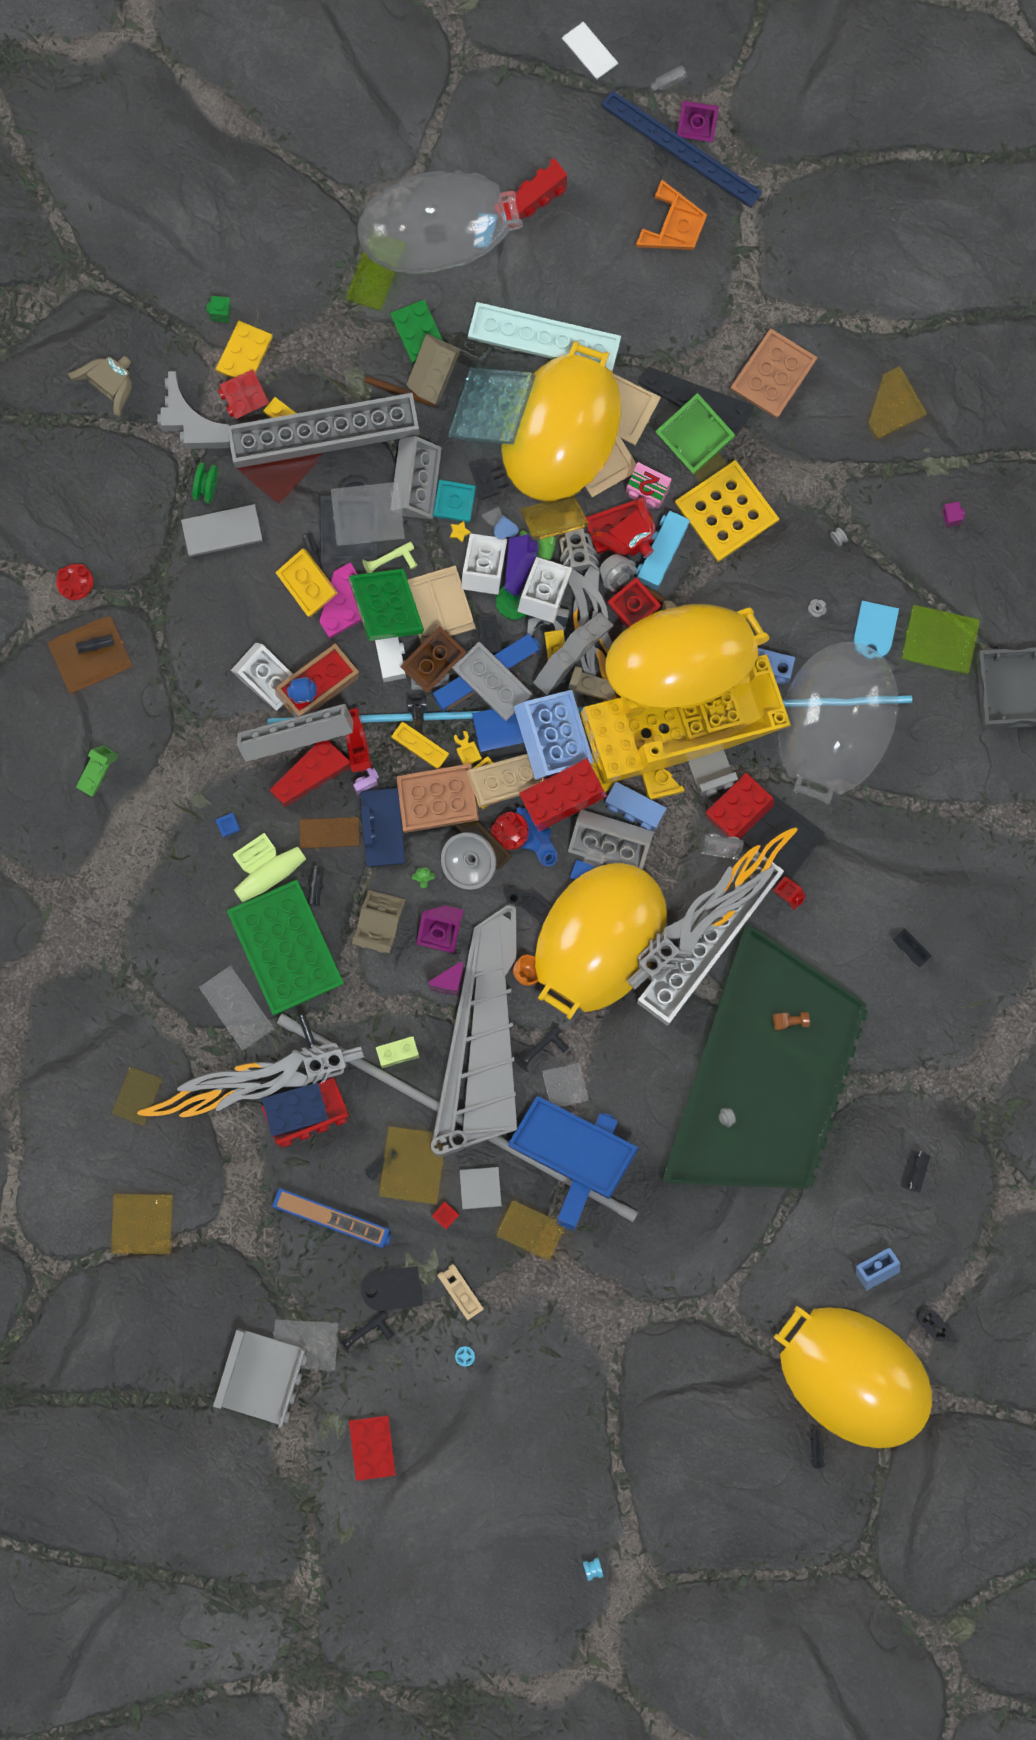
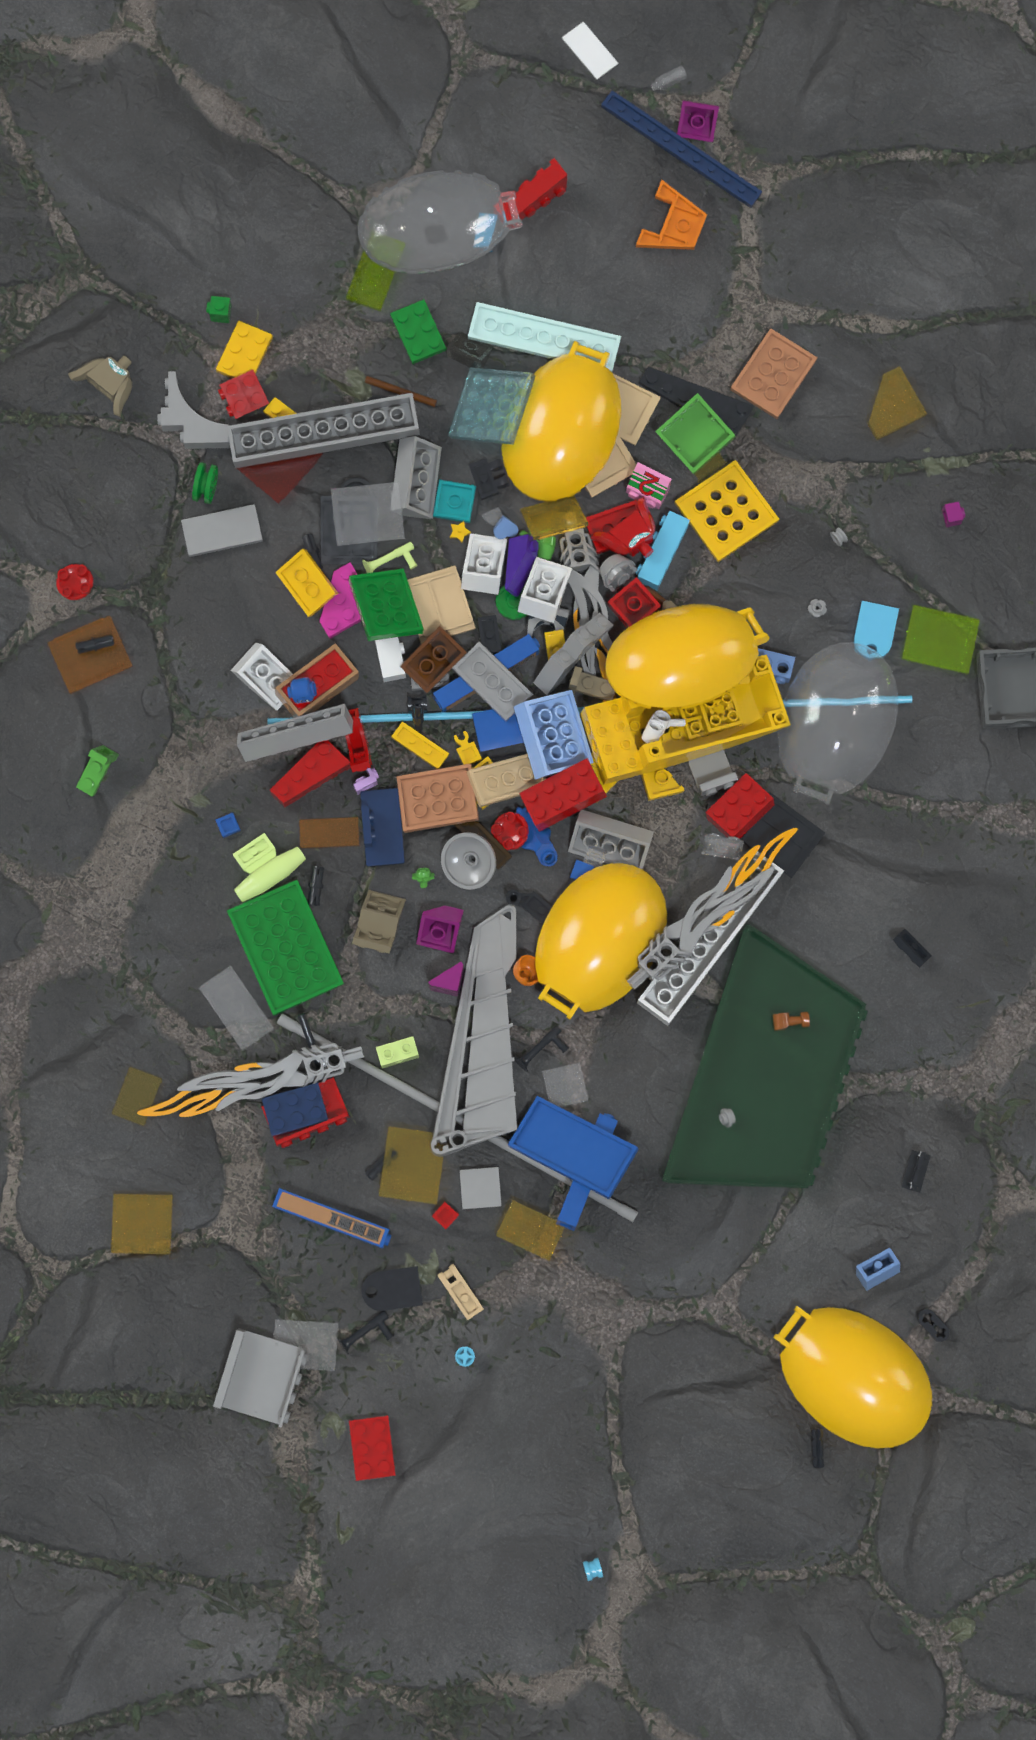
(433, 369): dark tan slope -> none
(634, 807): medium blue brick -> none
(658, 724): none -> white beam
(790, 892): red bracket -> none

